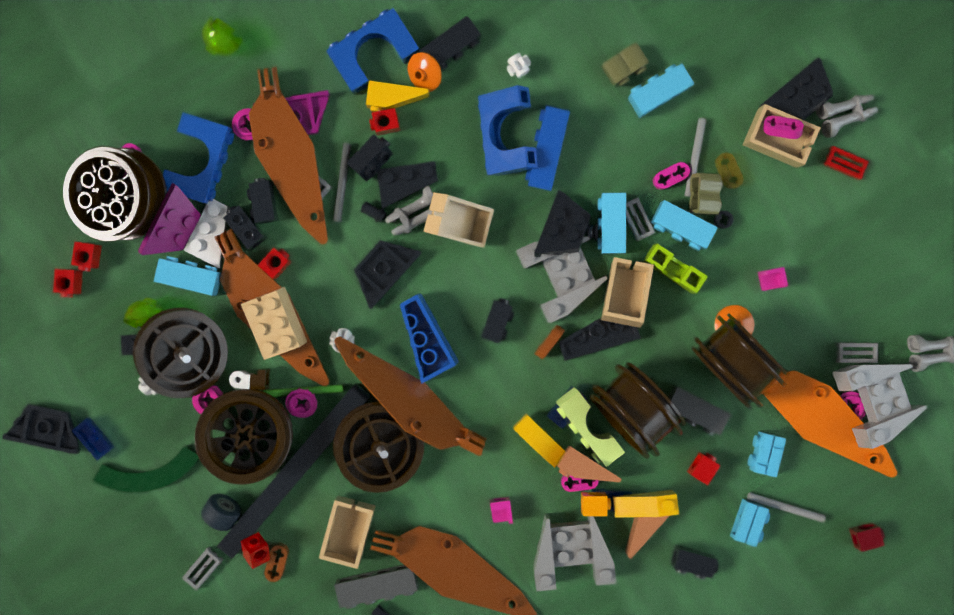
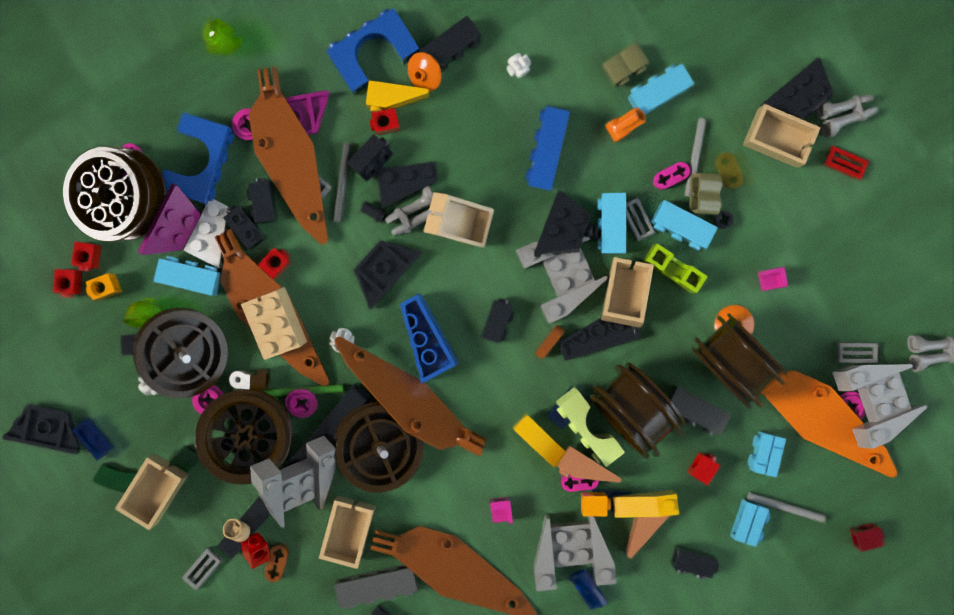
(111, 287): none -> light orange brick
(151, 491): none -> tan piece
(221, 512): black wheel -> none
(234, 526): none -> tan wheel
(298, 482): none -> light grey wedge
(493, 110): blue arch -> none
(588, 590): none -> clear blue plate
(621, 126): none -> orange piece
(783, 127): dark pink beam -> none

